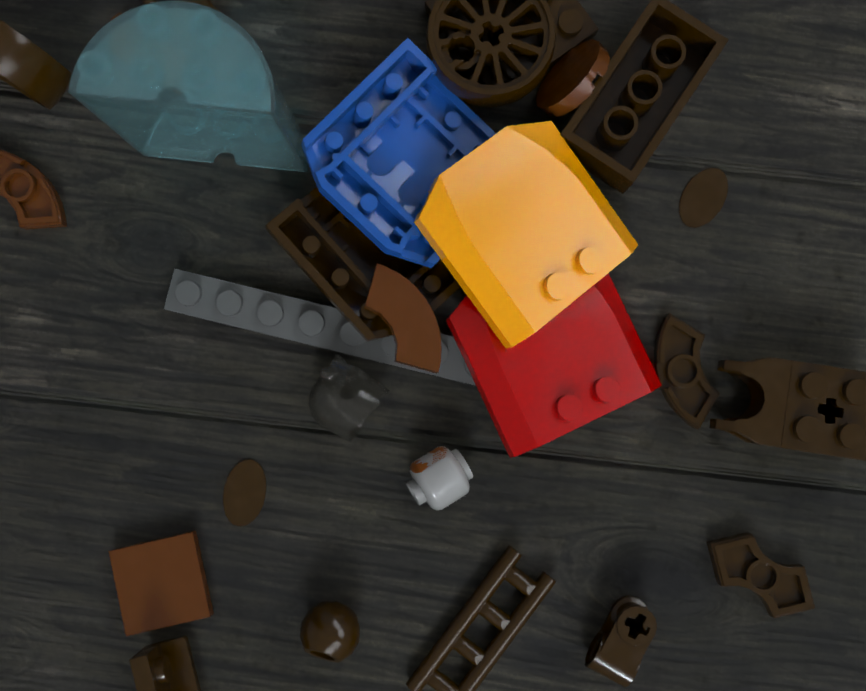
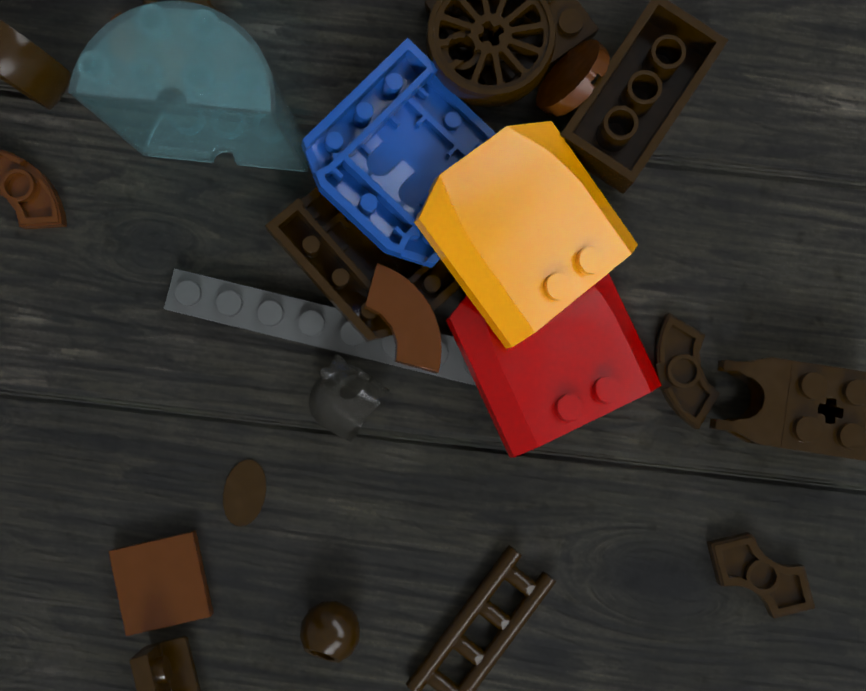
(439, 478): light grey head -> none
(619, 647): dark brown piece -> none
(703, 197): dark brown sticker -> none

